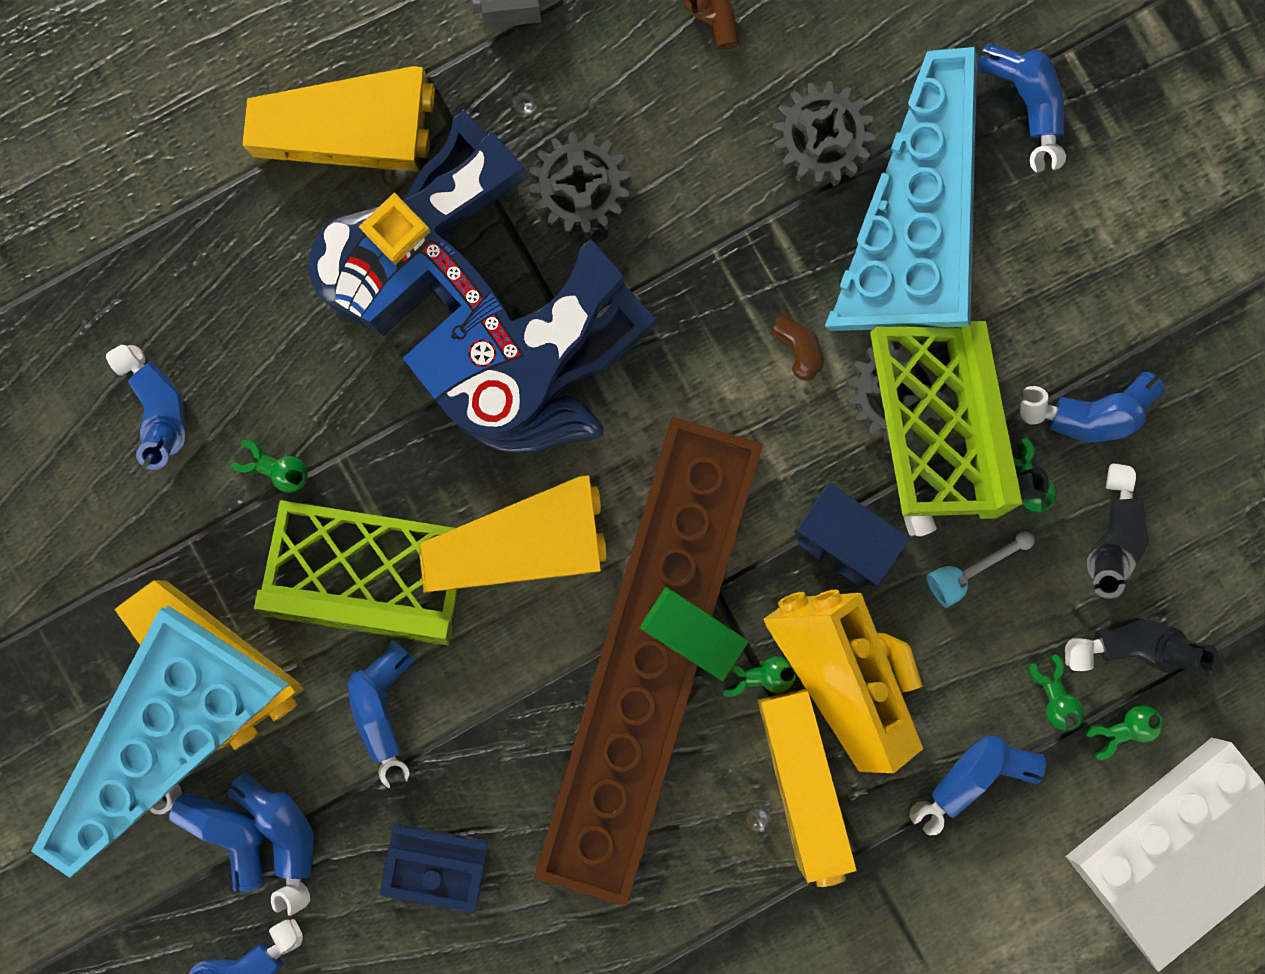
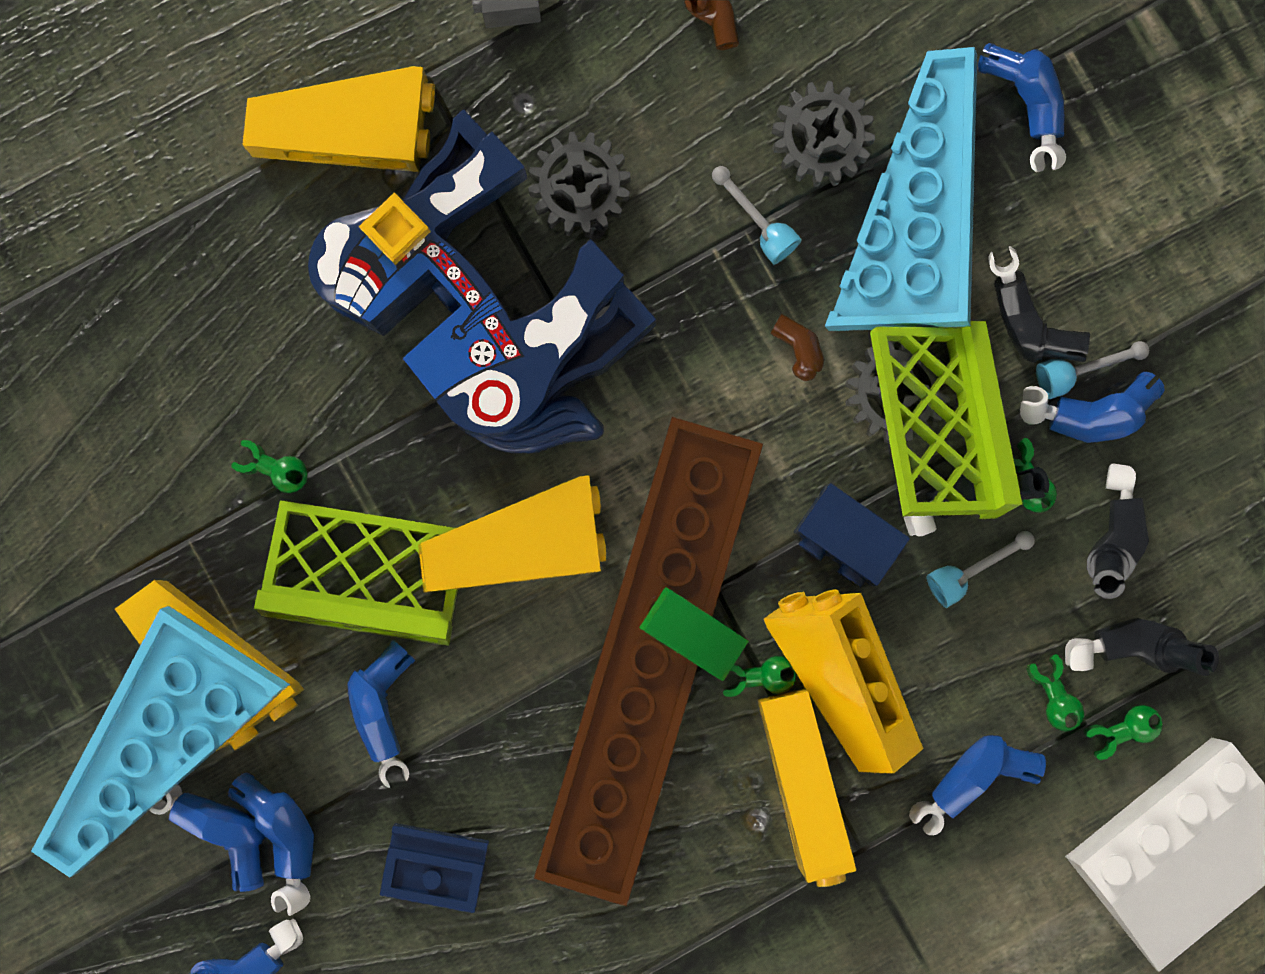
(163, 415): blue arm -> none
(776, 239): none -> hinge
(902, 662): yellow arm -> none
(1026, 325): none -> black arm
(1059, 375): none -> hinge

